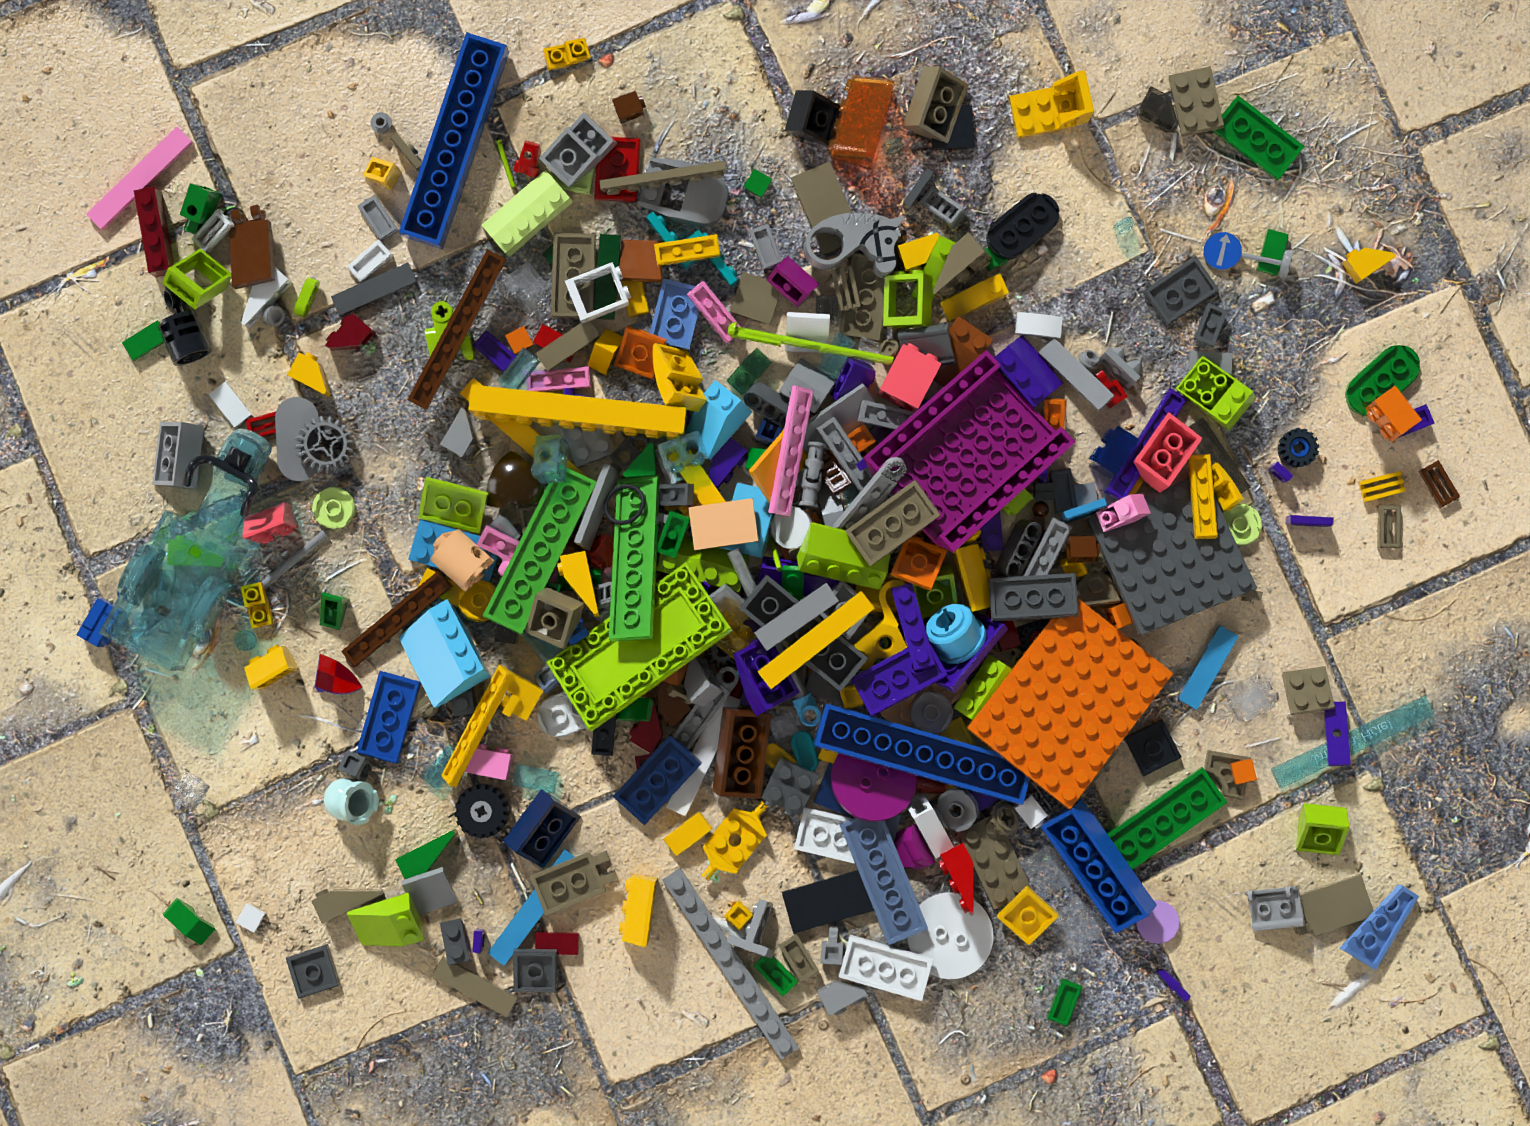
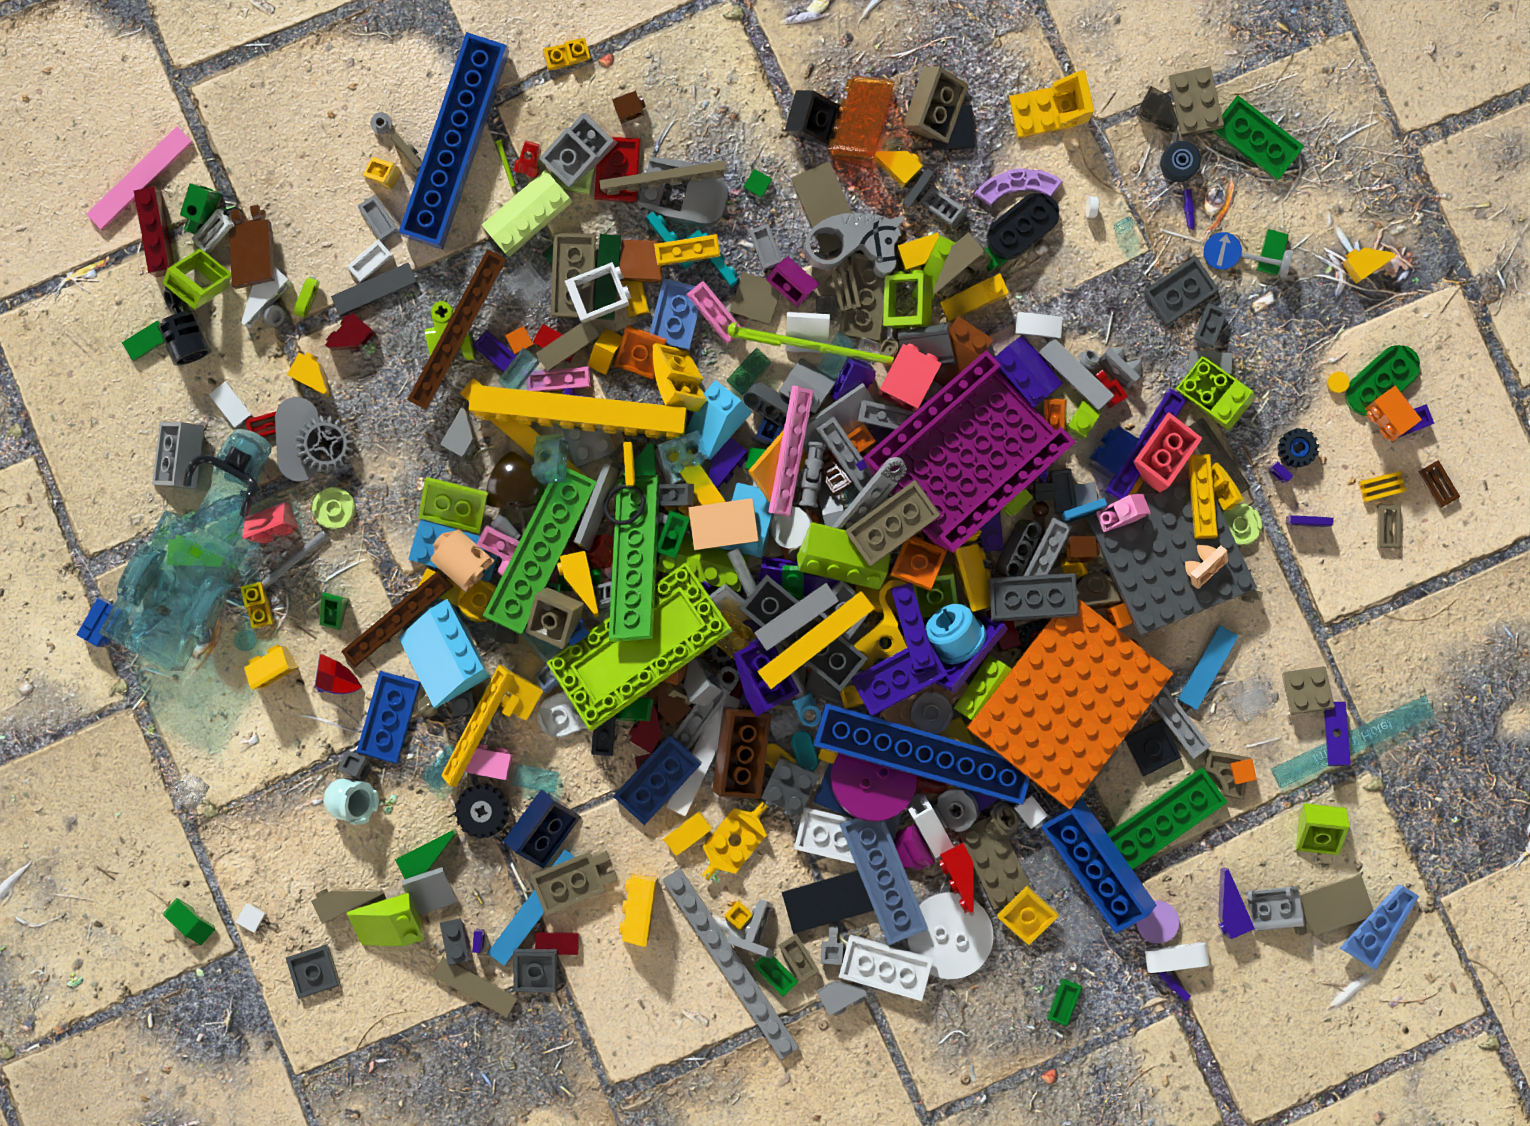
(629, 464): none -> yellow tile
(775, 554): lime piece -> none
(899, 165): none -> yellow slope
(1017, 180): none -> lavender tile
(1083, 419): none -> lime slope
(1092, 207): none -> white tile
(1175, 167): none -> black wheel
(1177, 957): none -> white beam
(1179, 723): none -> light grey plate
(1189, 208): none -> dark purple piece
(1212, 559): none -> light nougat tile
(1232, 910): none -> dark purple slope
(1337, 382): none -> yellow tile

